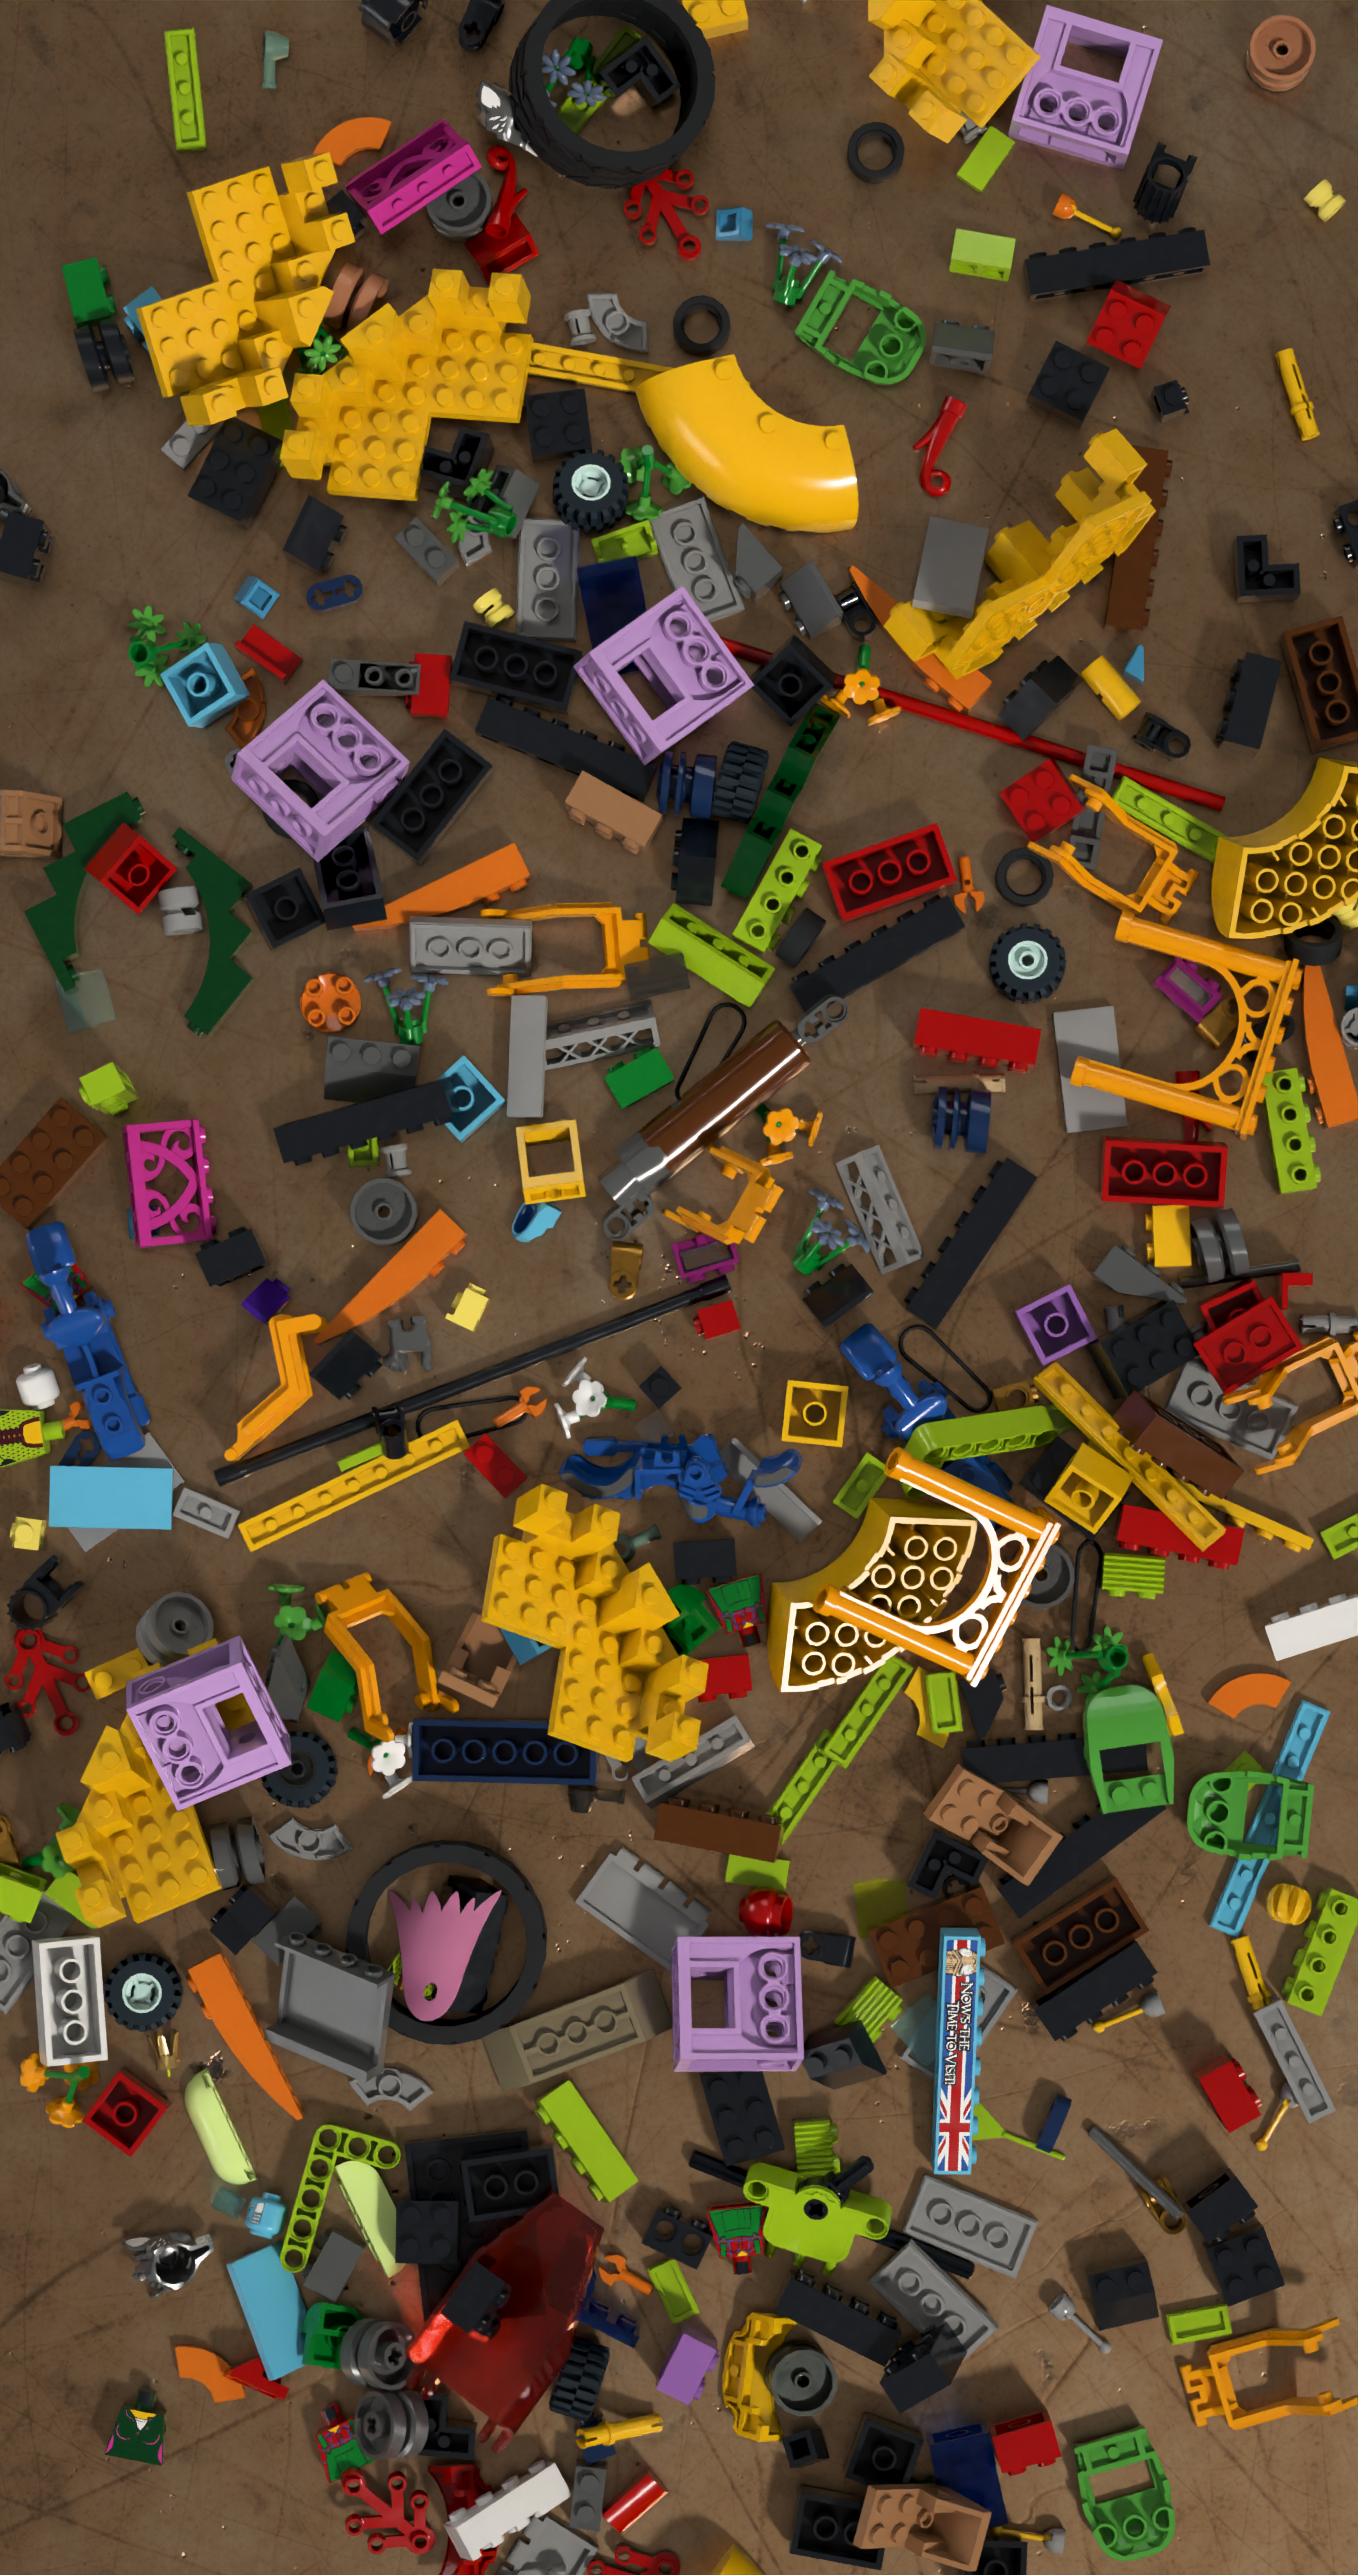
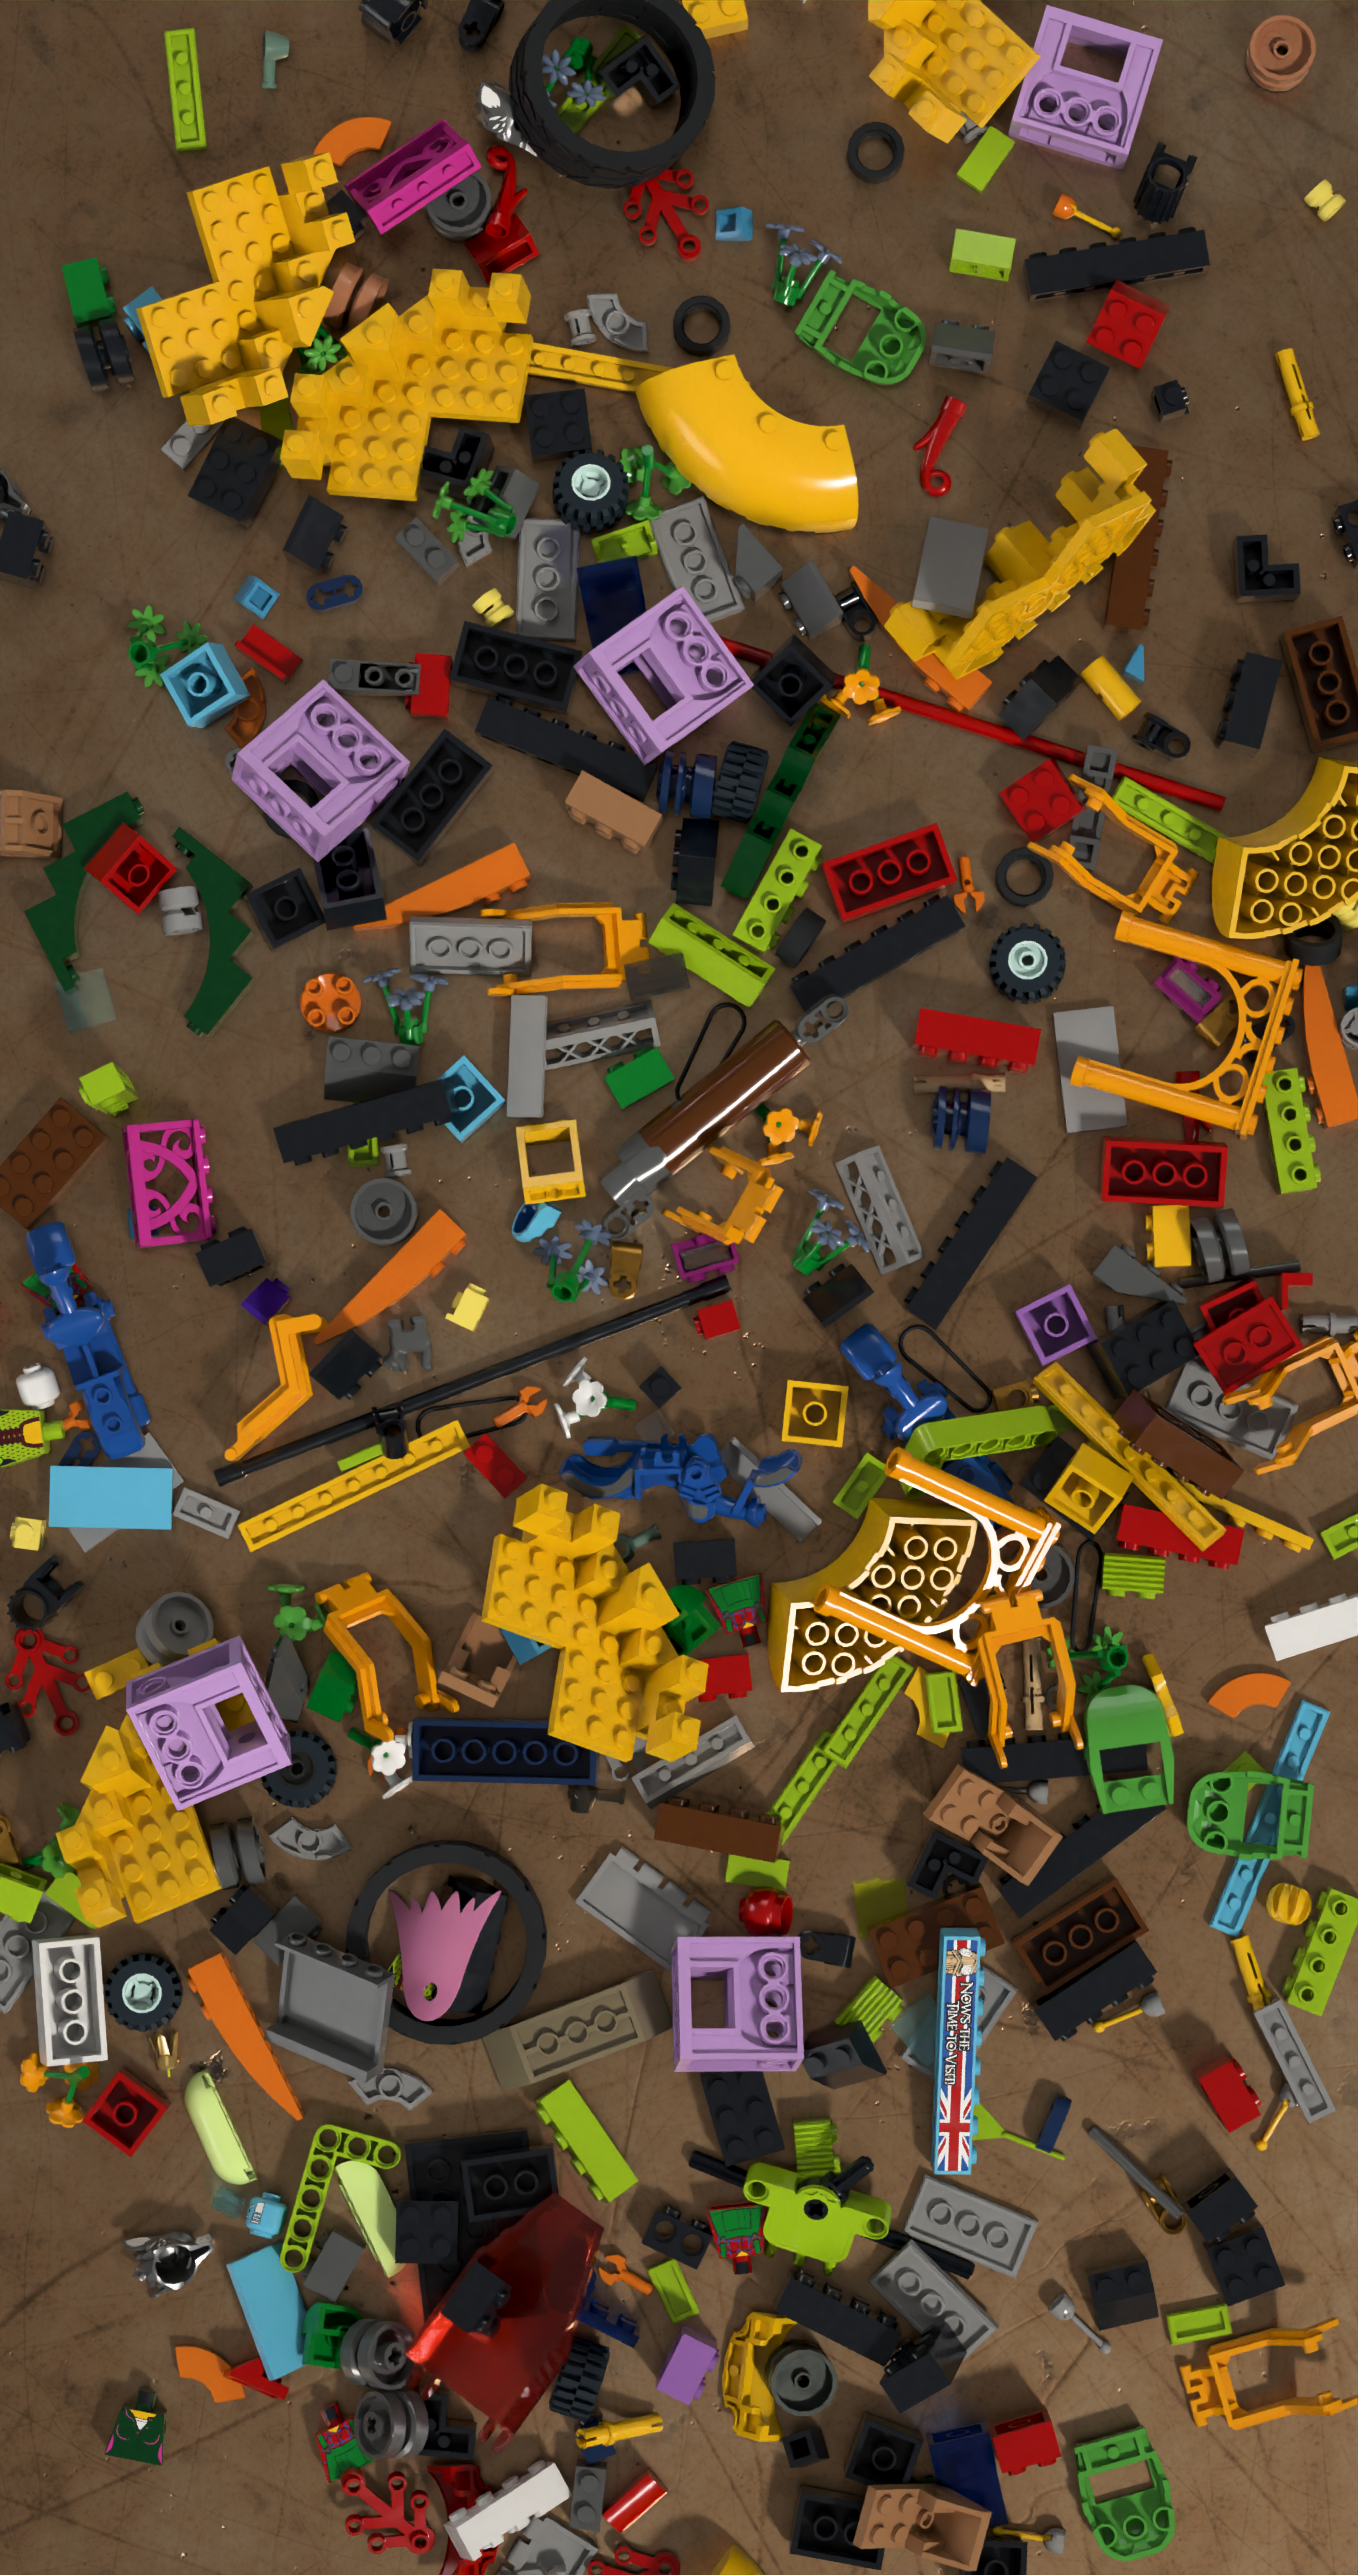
(566, 1285): none -> plant
(1016, 1625): none -> light orange piece

